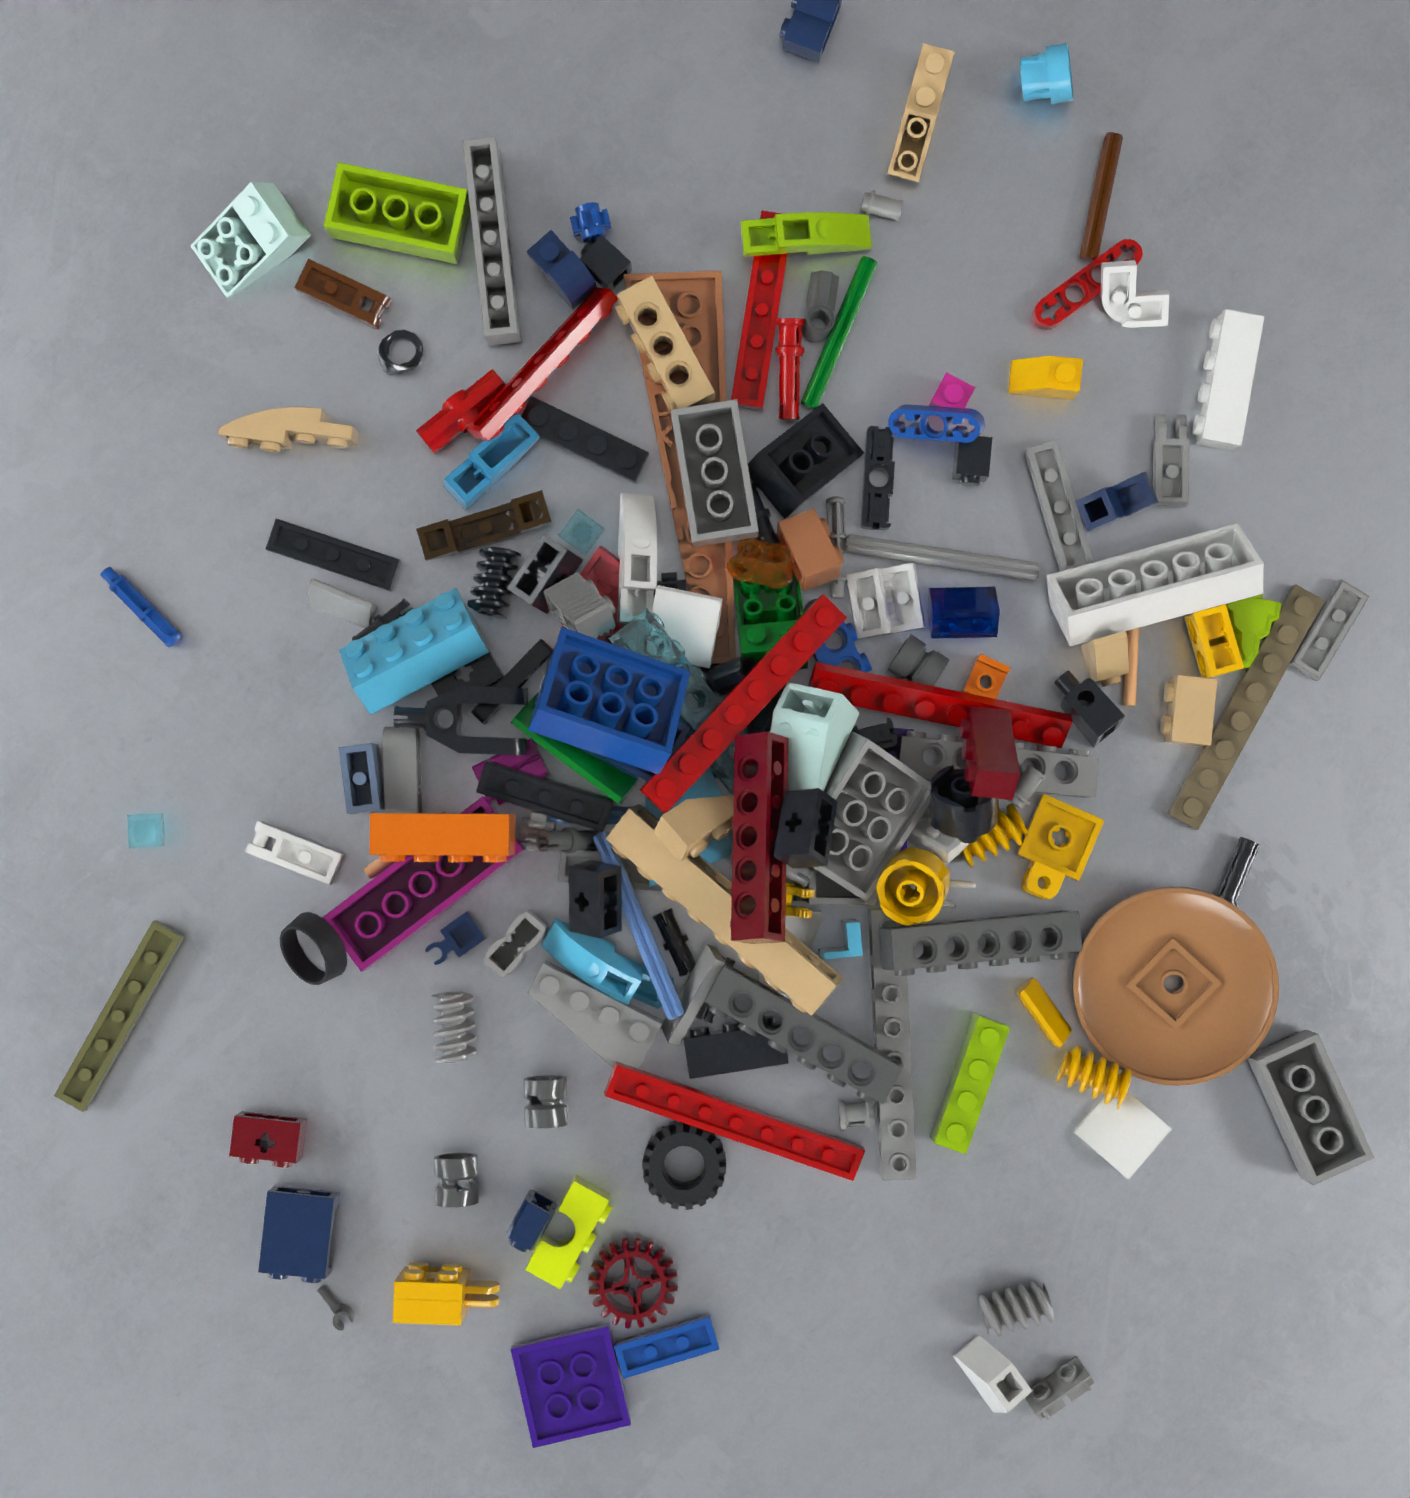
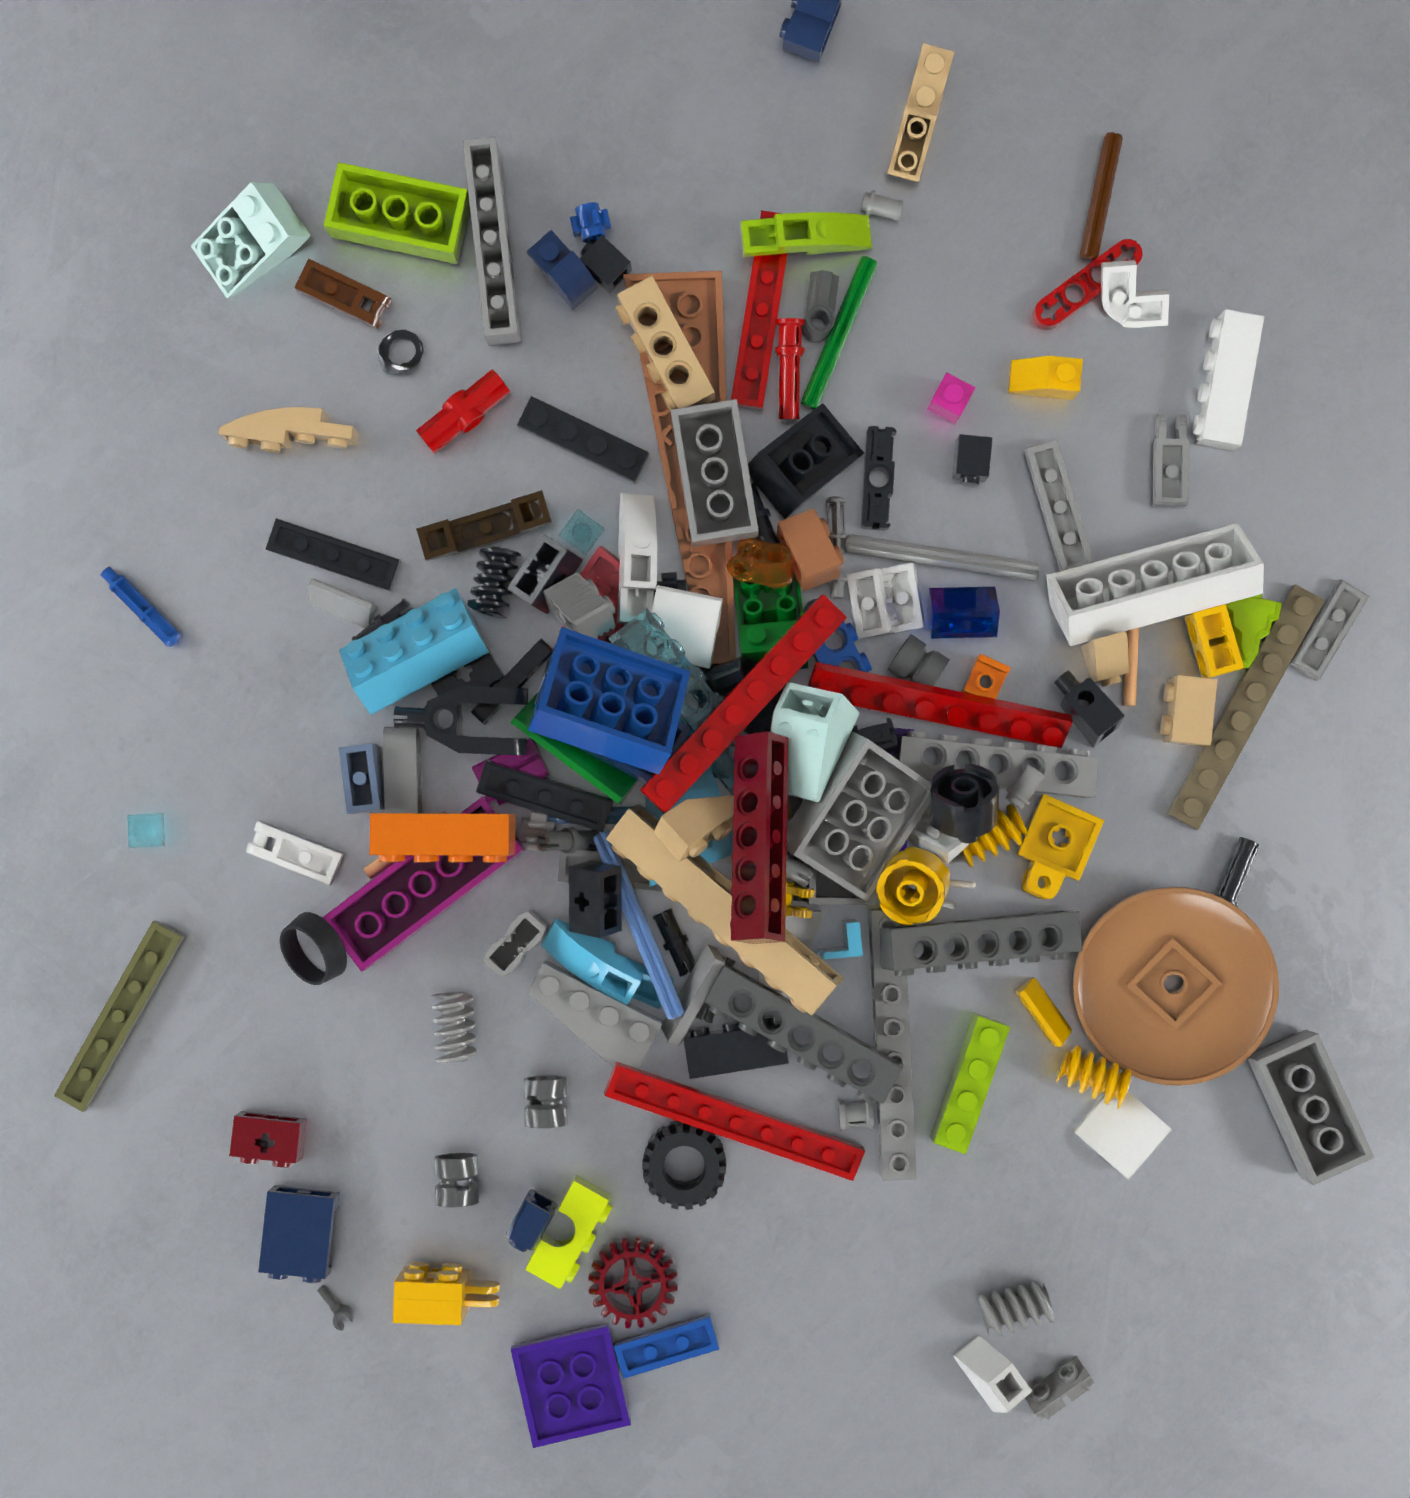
(459, 936): dark blue plate -> none
(490, 462): dark azure slope -> none
(535, 372): red plate -> none
(805, 828): black brick -> none
(949, 416): blue beam -> none
(989, 753): dark red brick -> none
(1047, 75): medium azure piece -> none
(1116, 502): dark blue brick -> none

